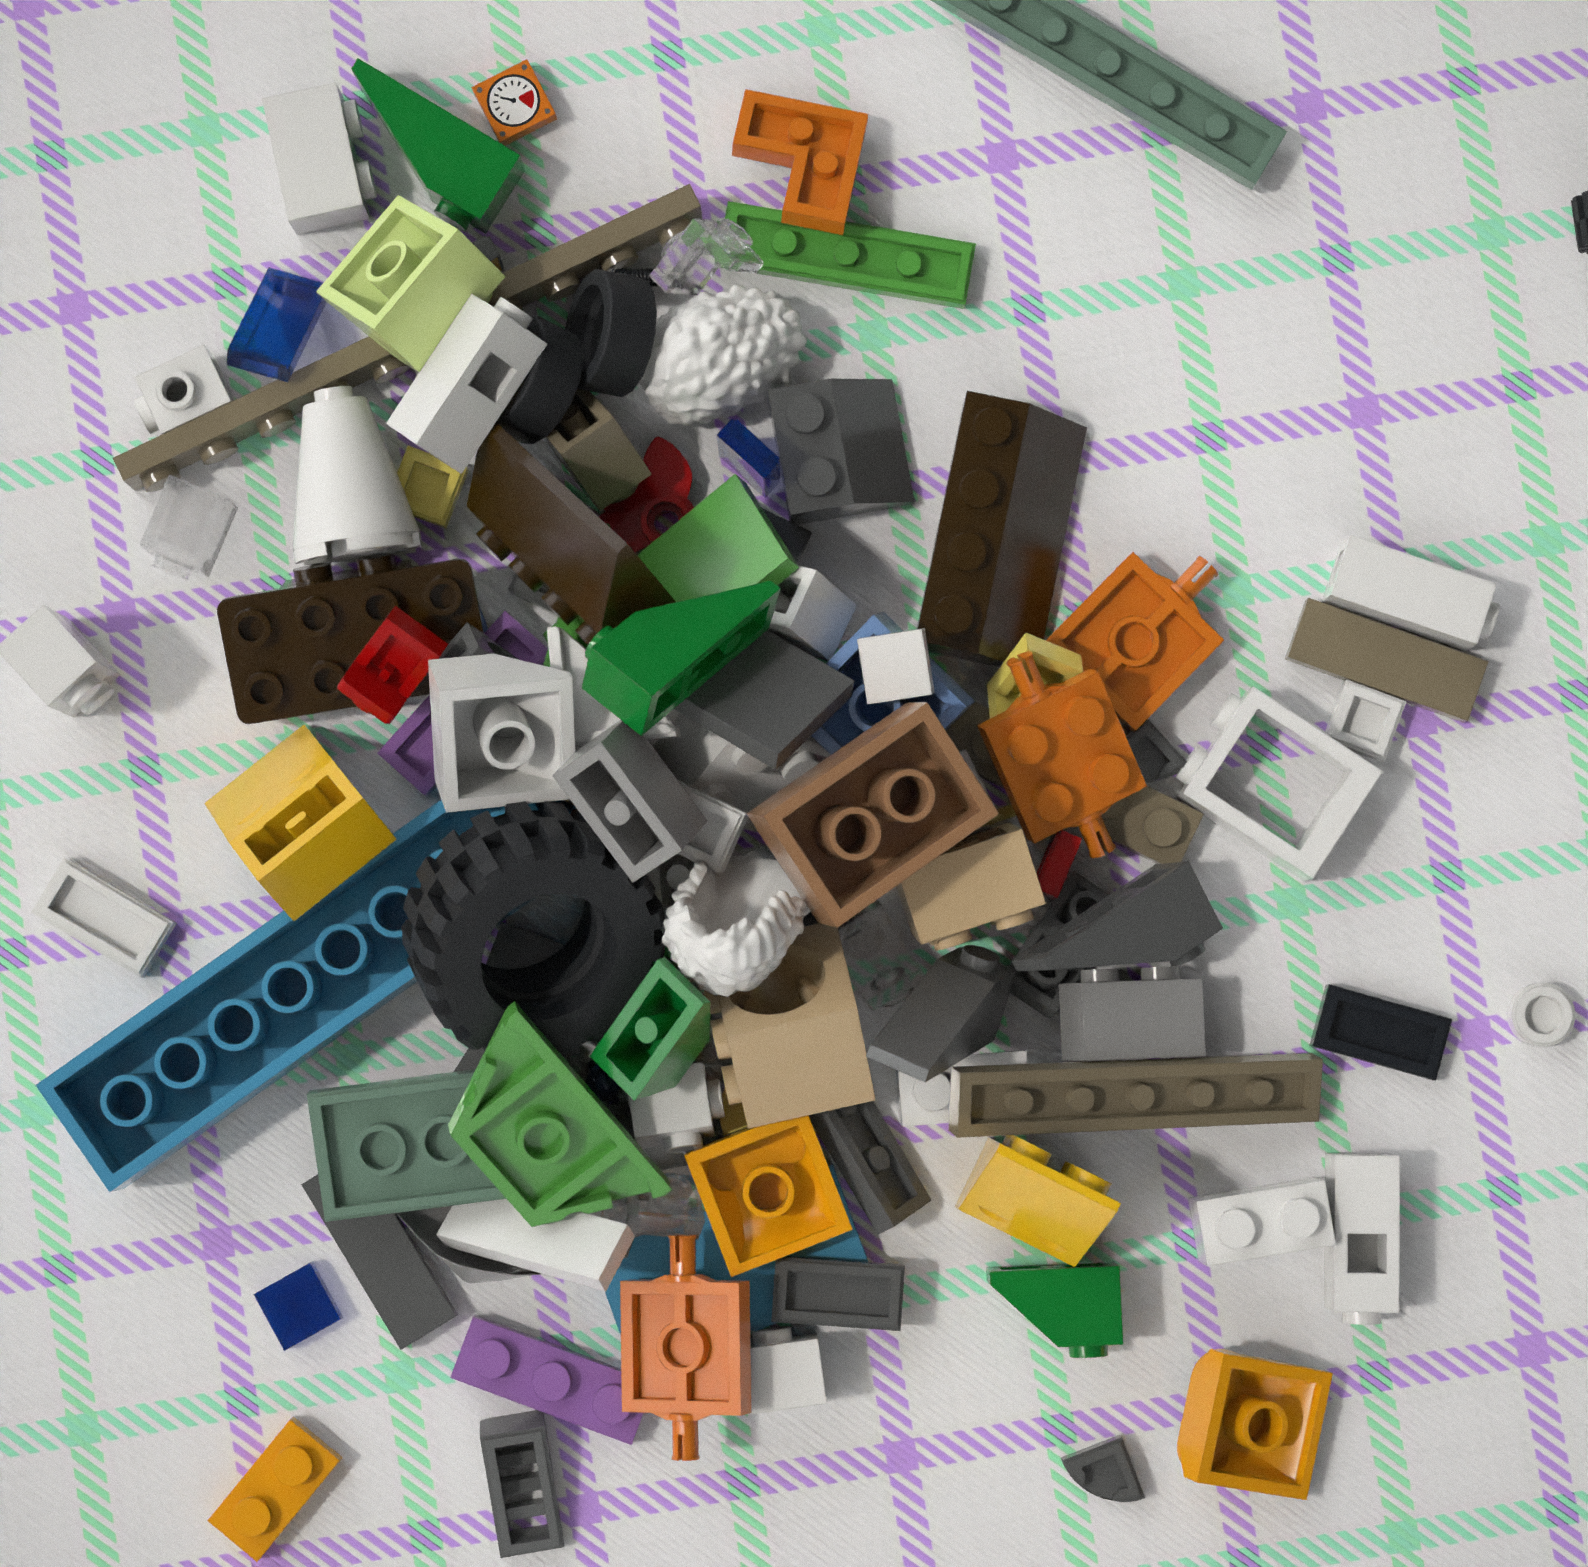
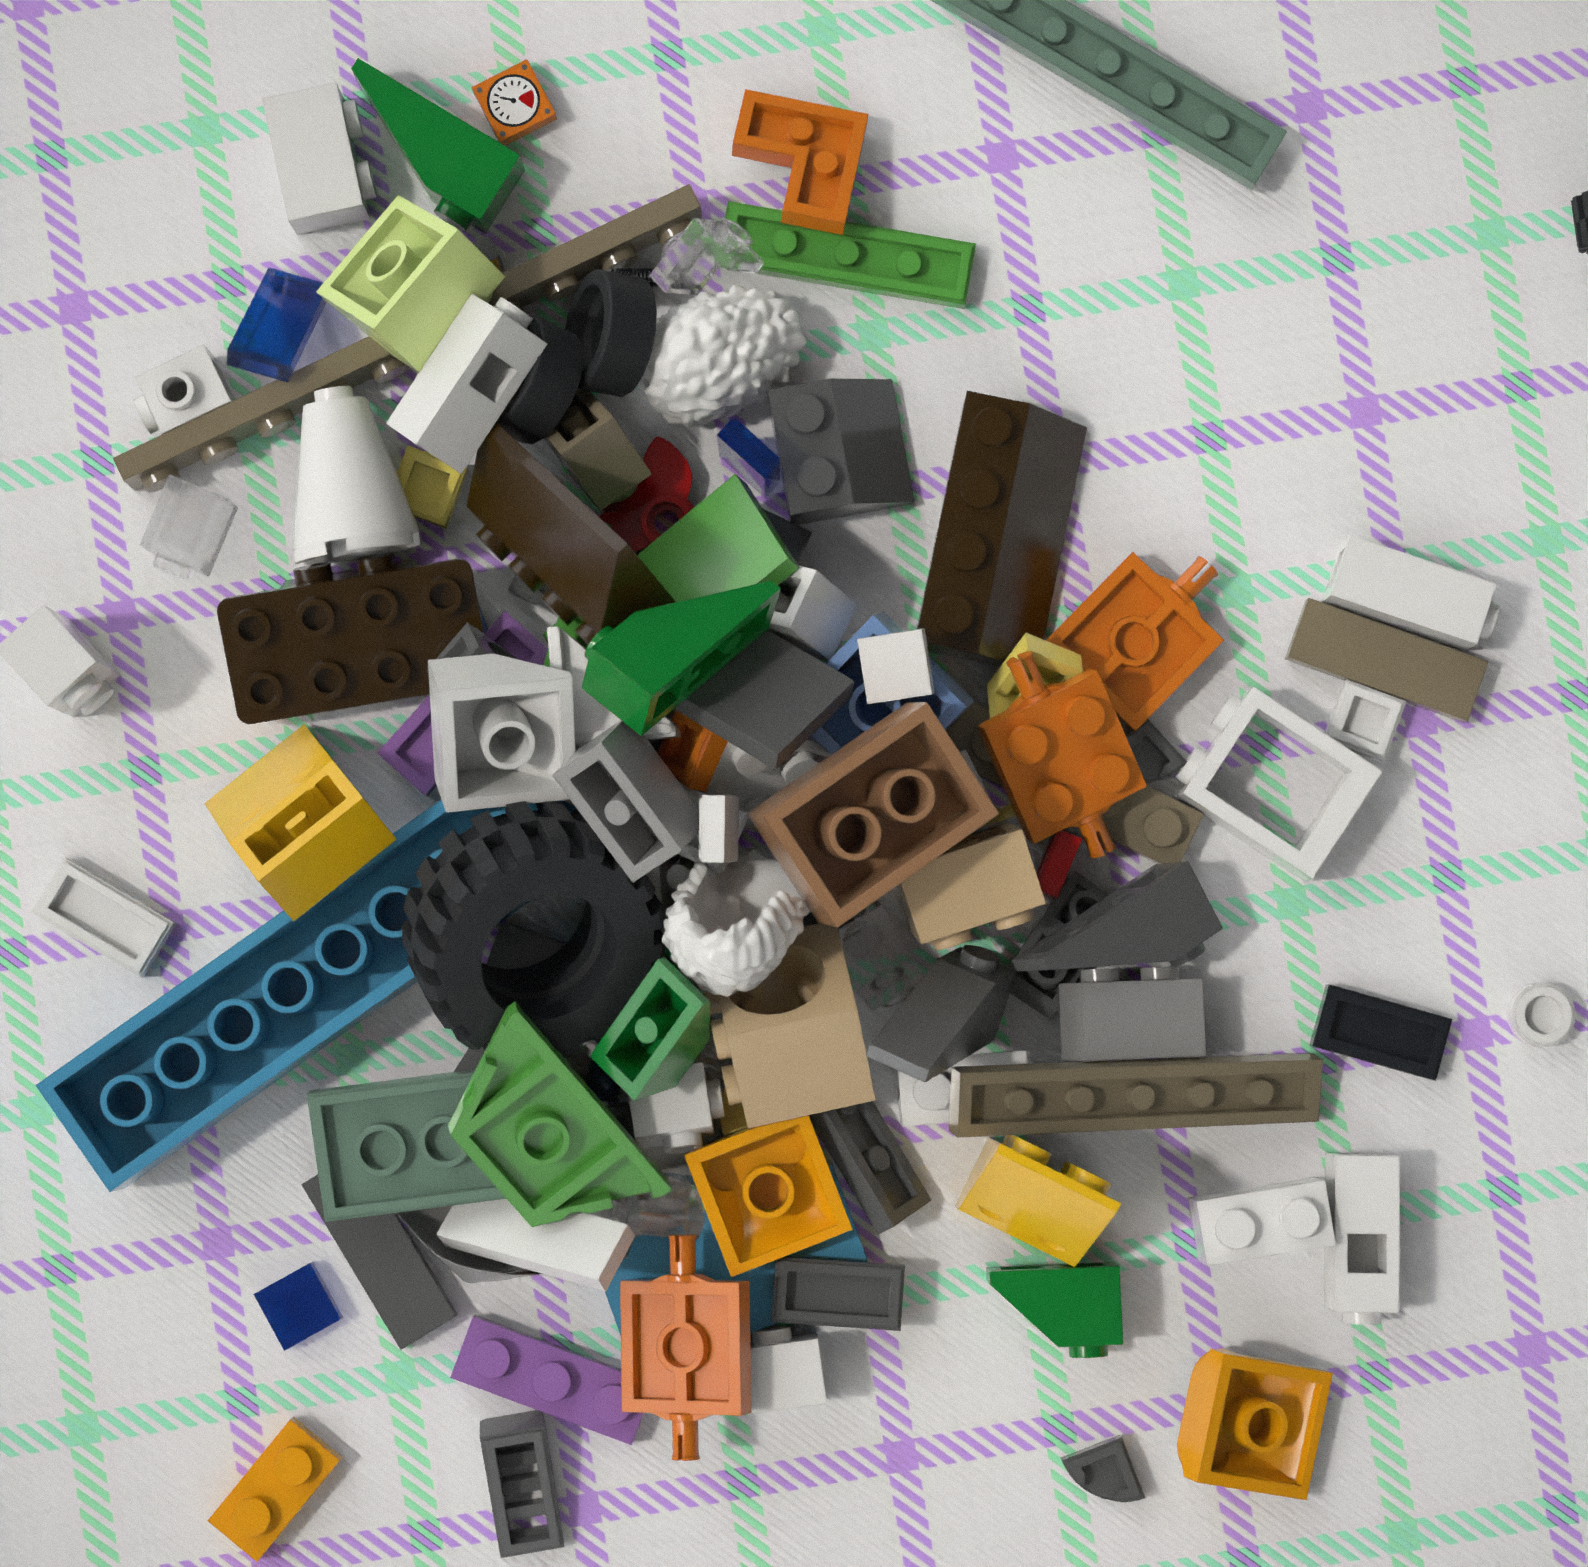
(391, 665): red bracket -> none
(694, 754): none -> orange tile
(718, 828): none -> white tile

